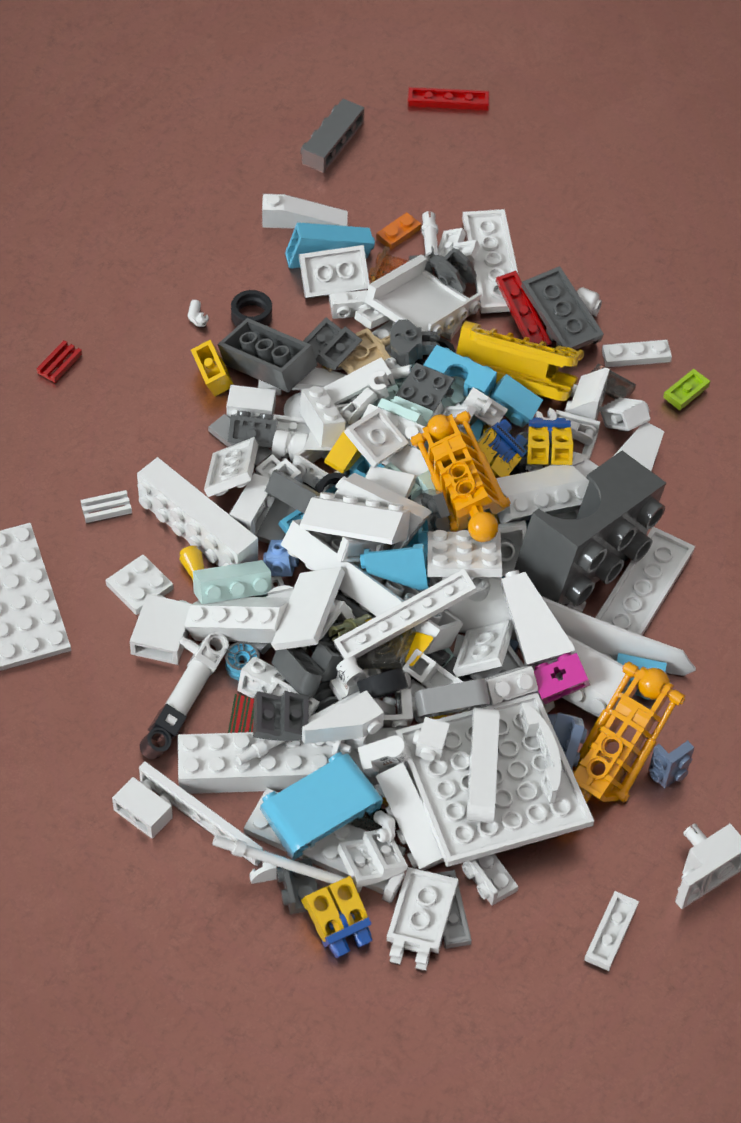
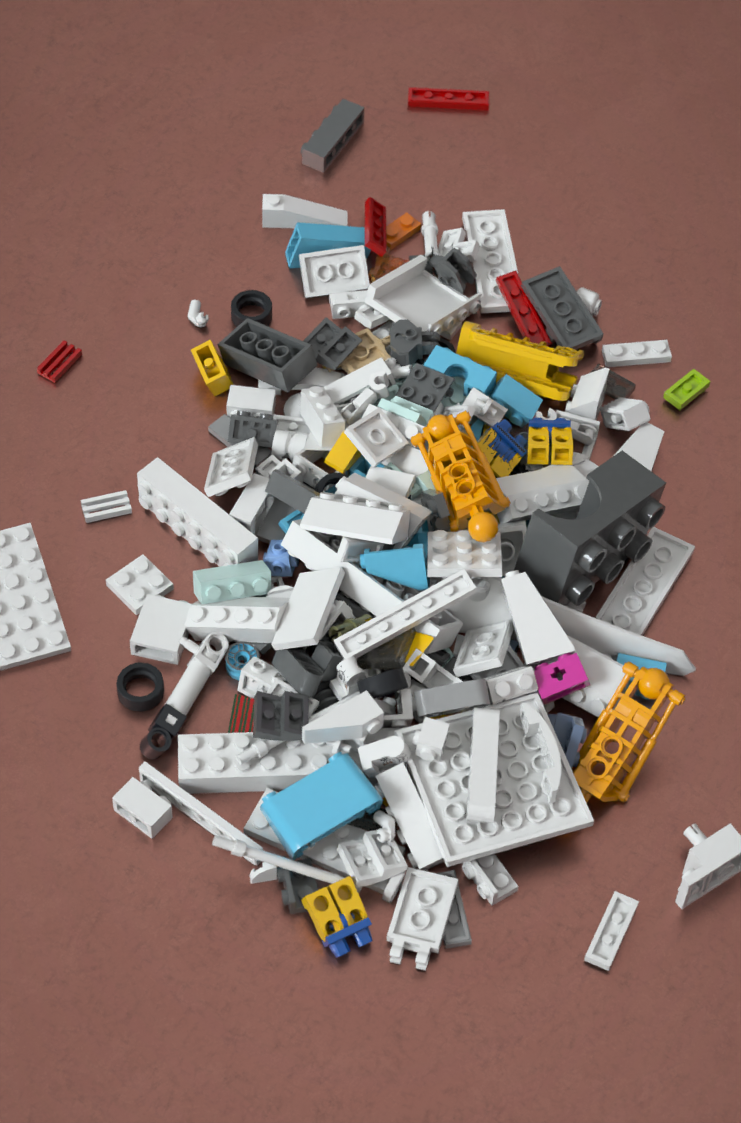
(140, 670): none -> black tyre
(191, 559): yellow cone -> none
(375, 226): none -> red tile
(672, 766): sand blue bracket -> none

